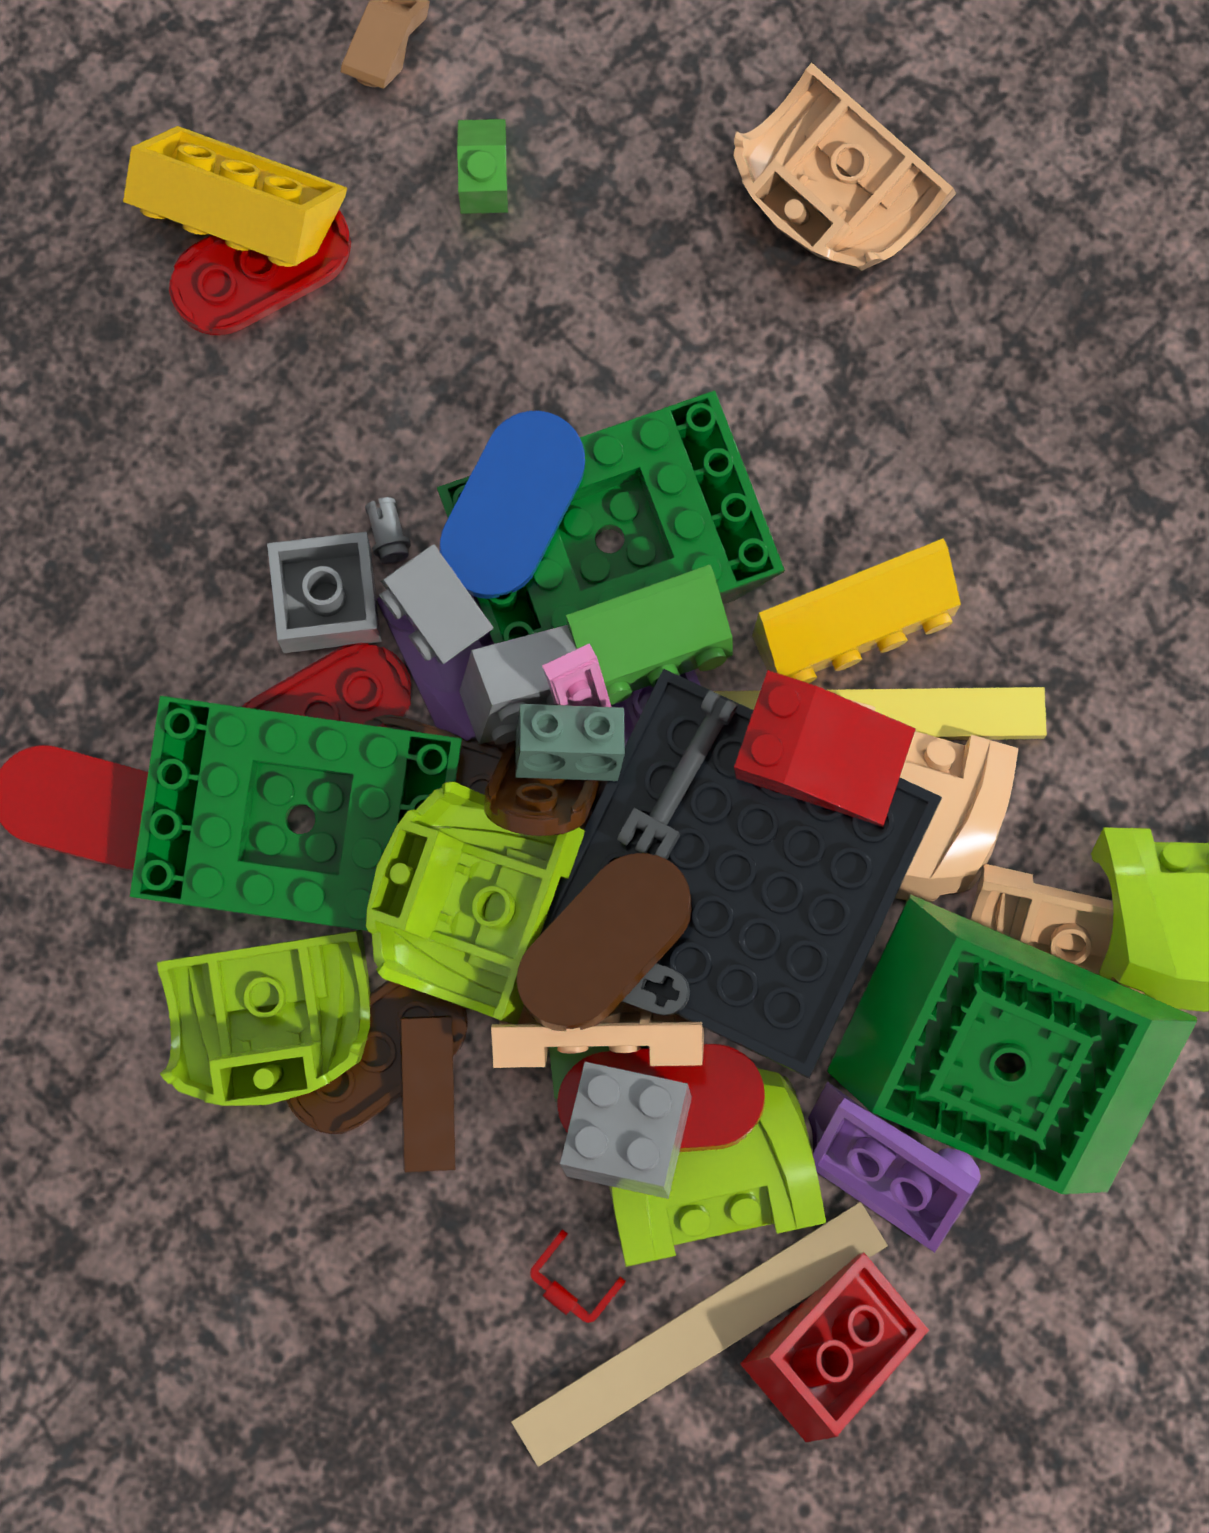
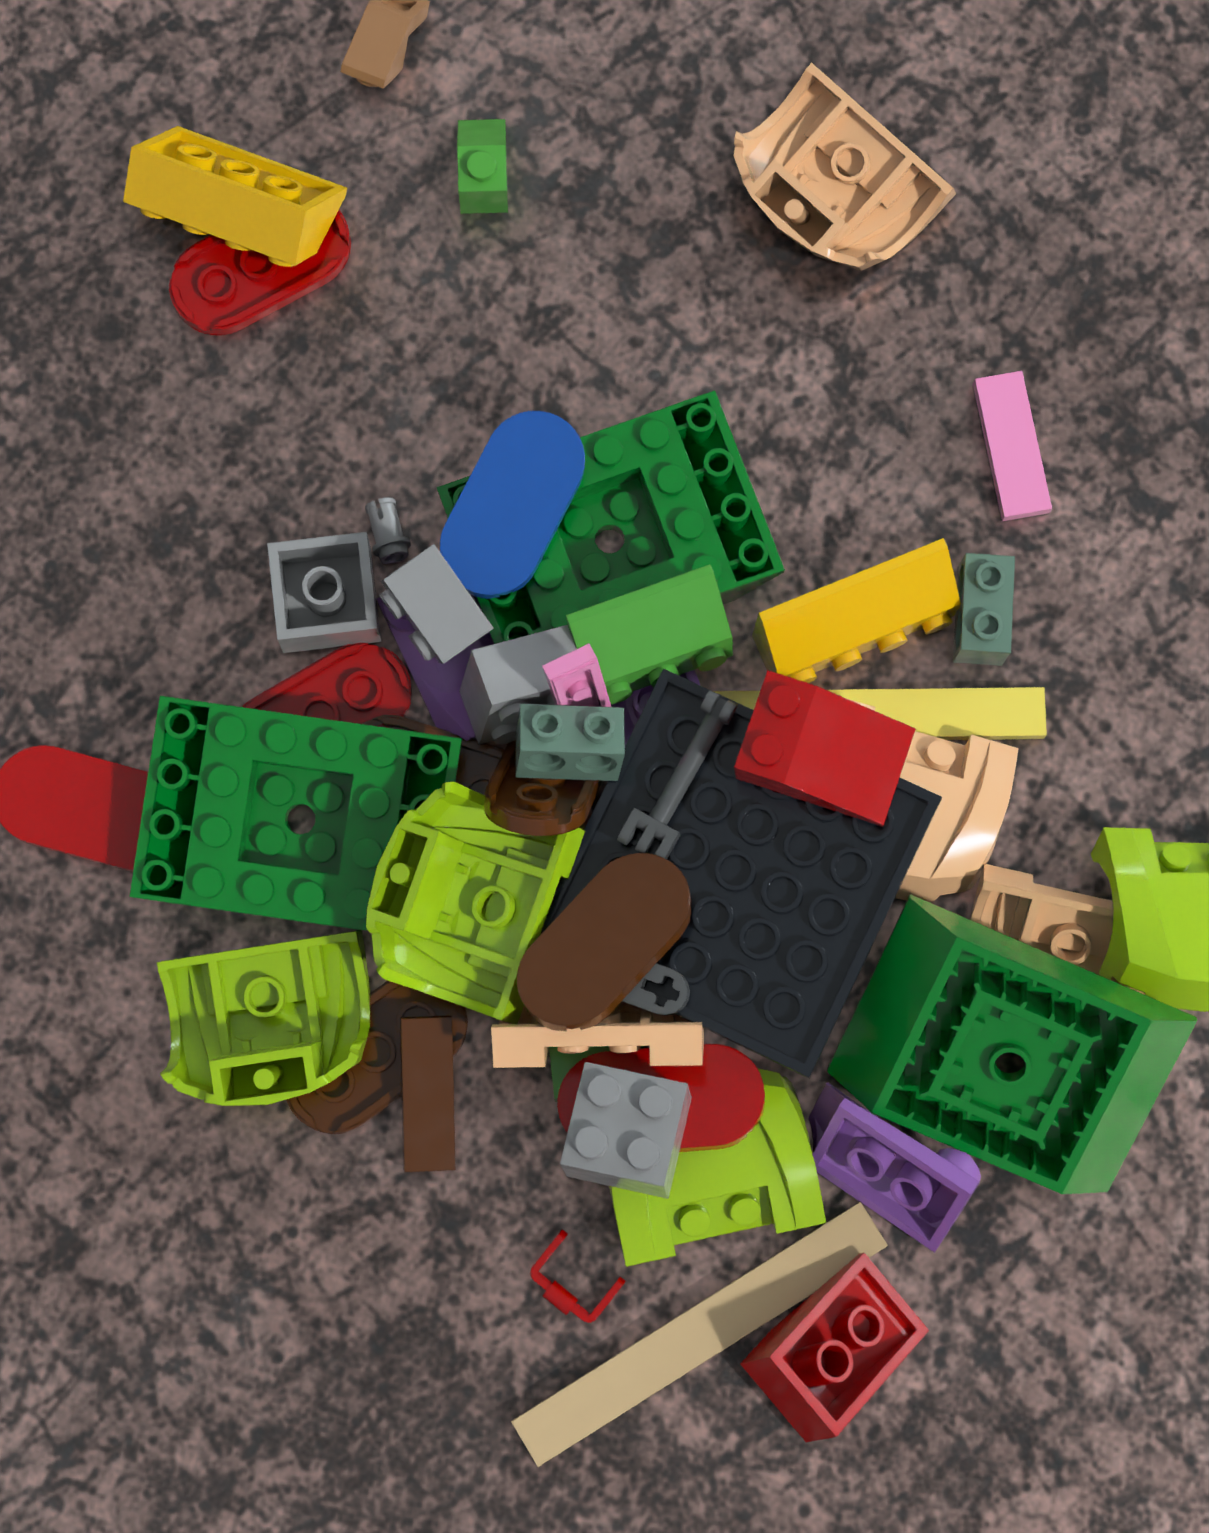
(985, 610): none -> sand green brick
(1012, 446): none -> bright pink tile

